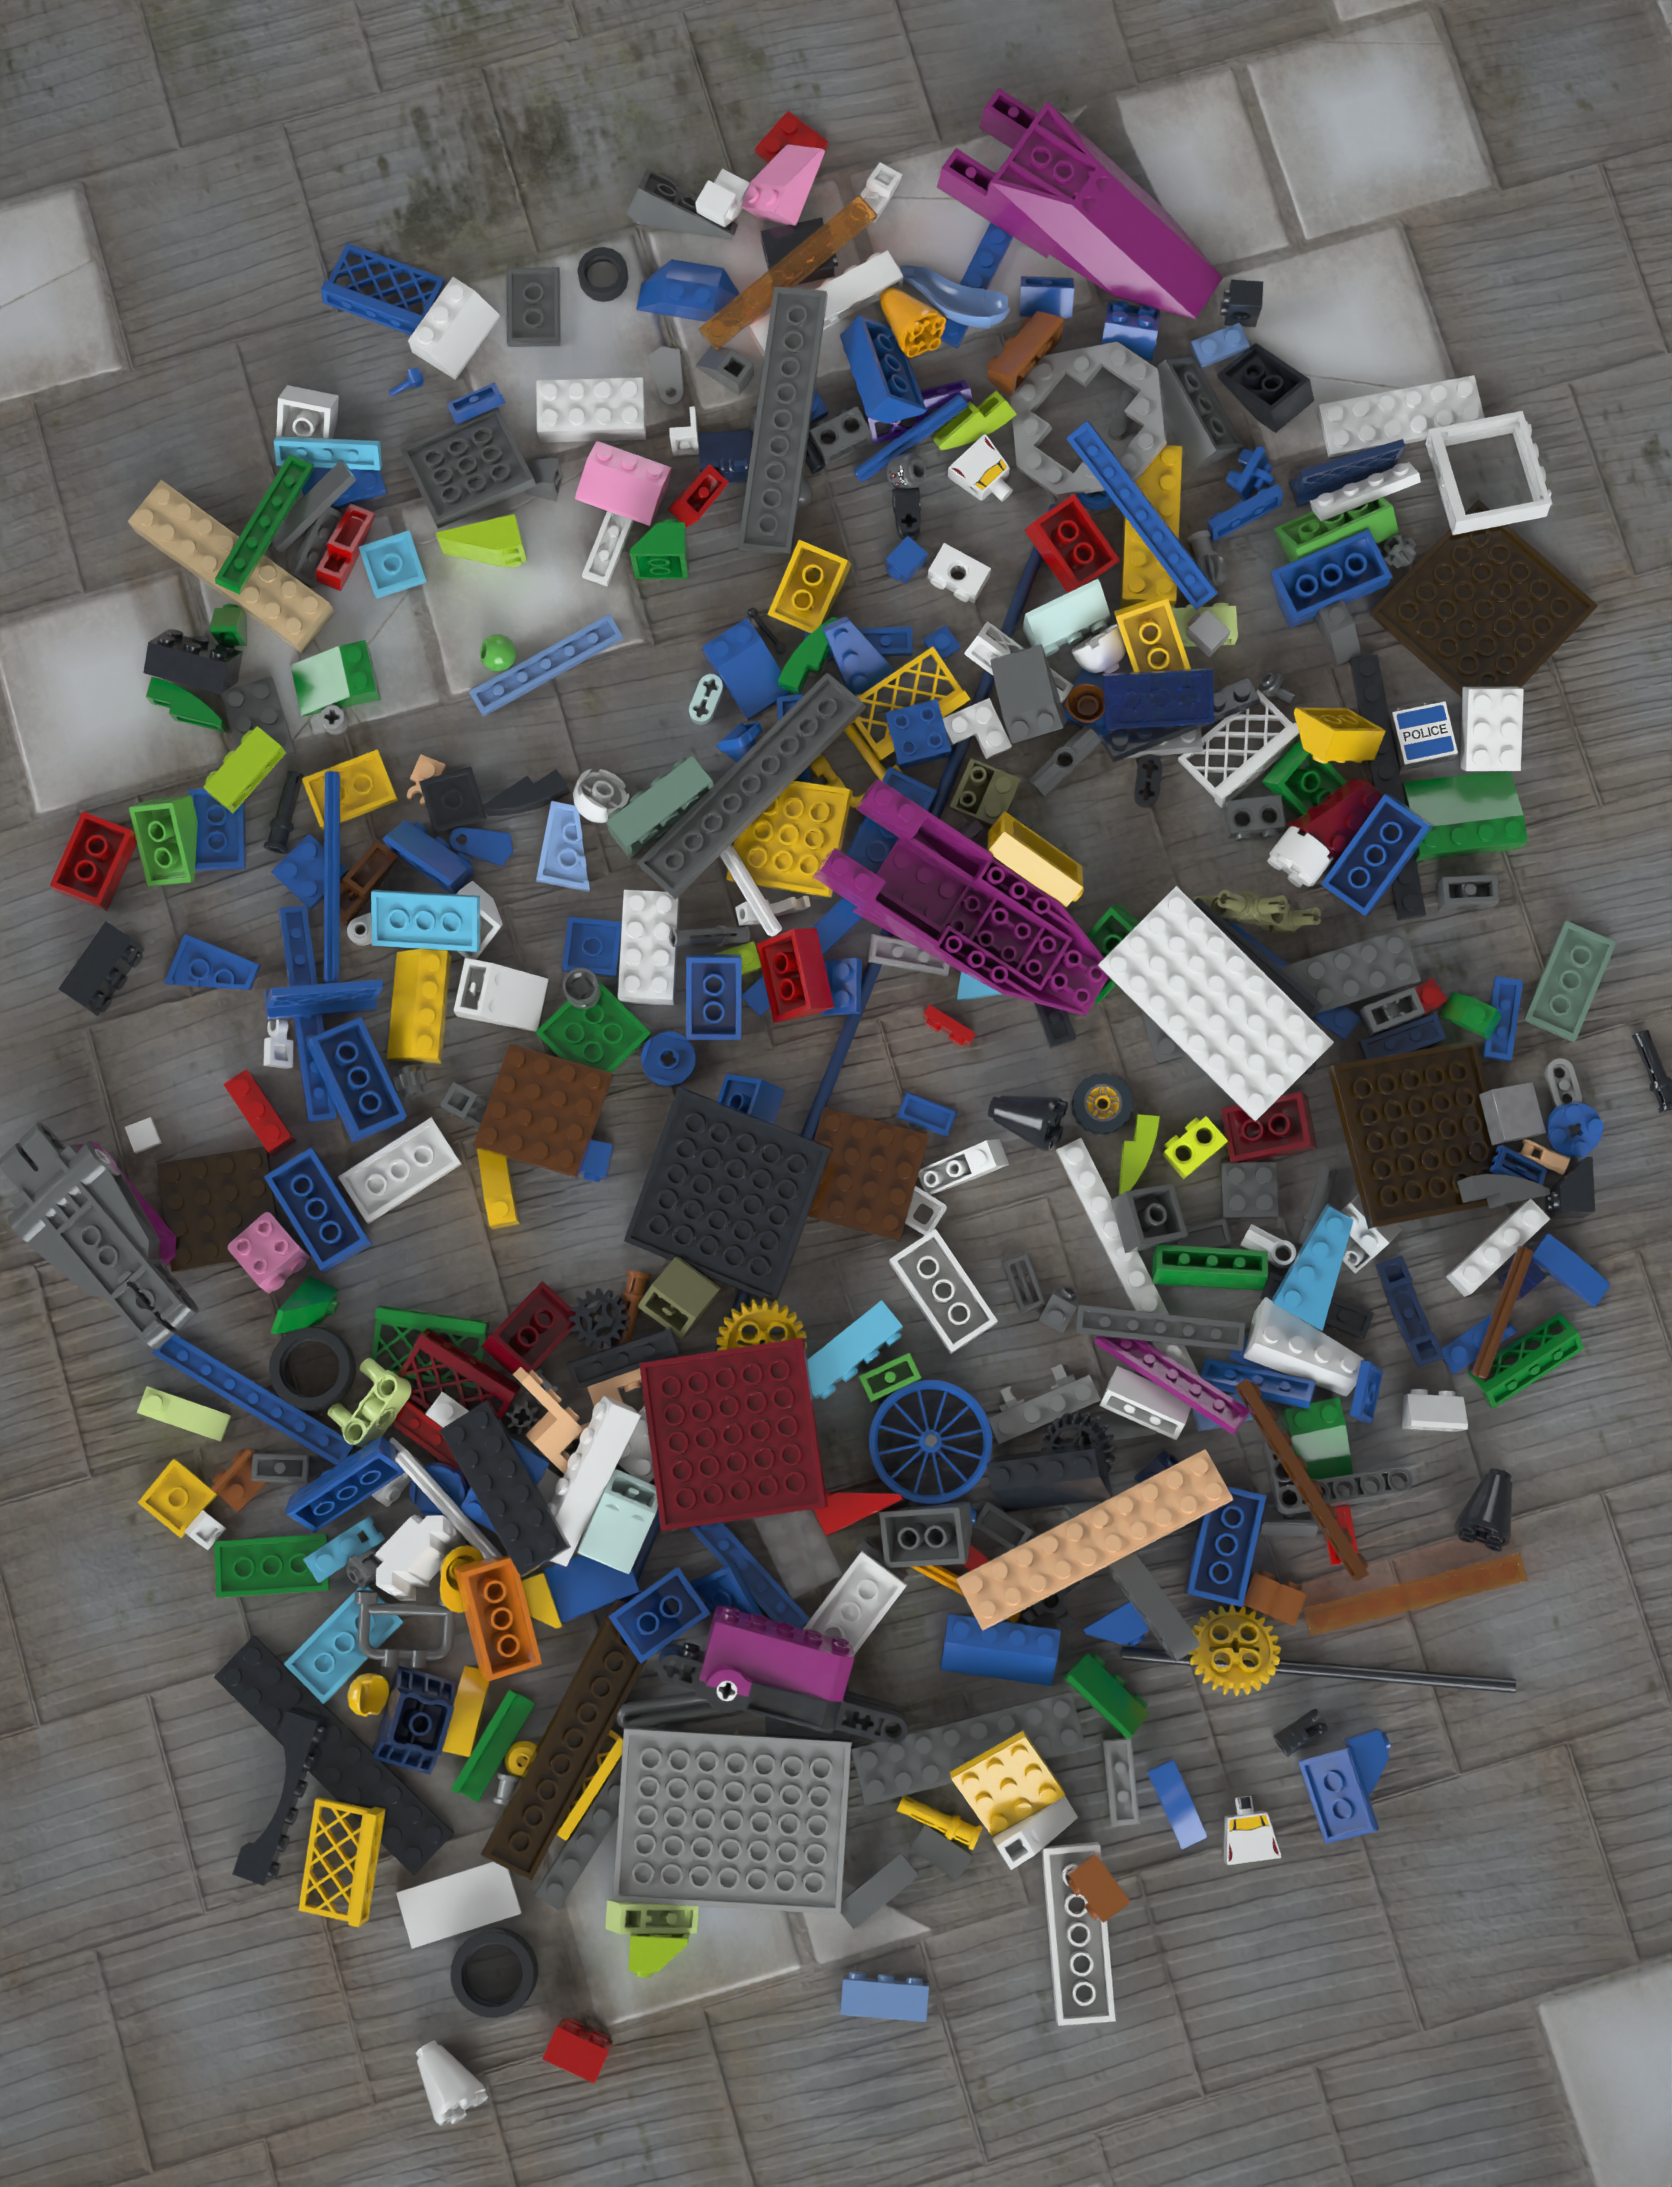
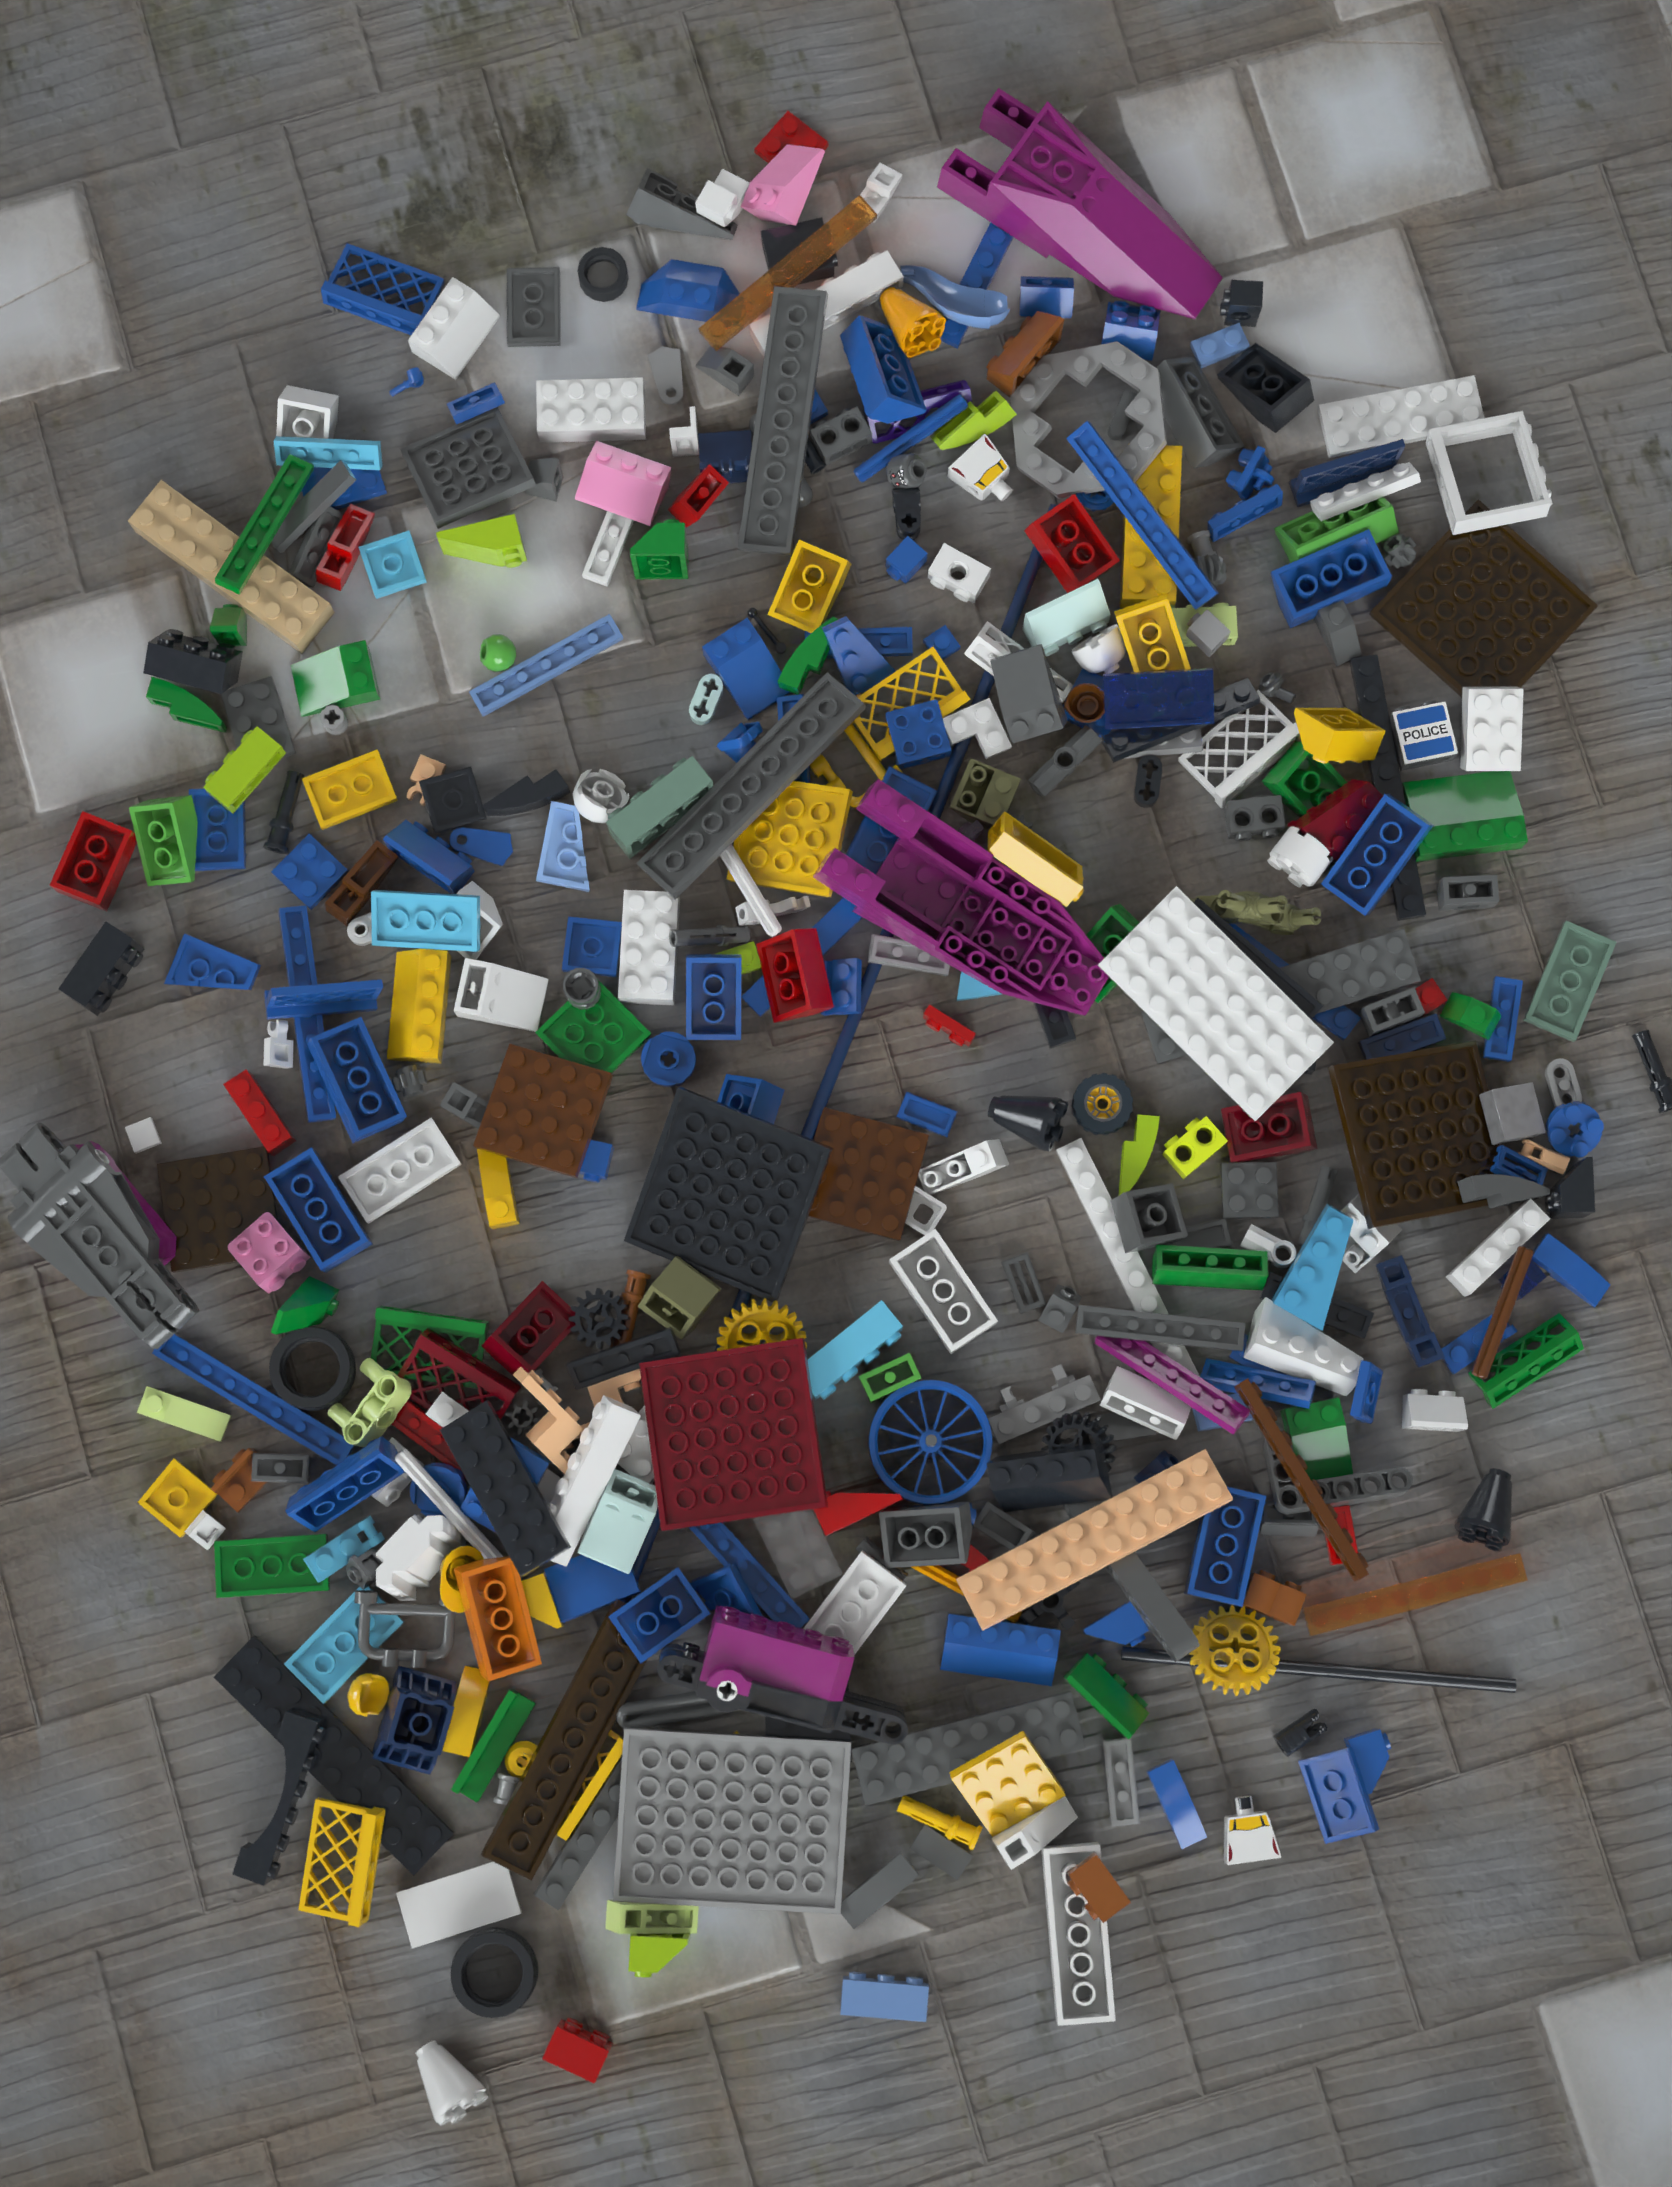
(332, 877): blue axle -> none

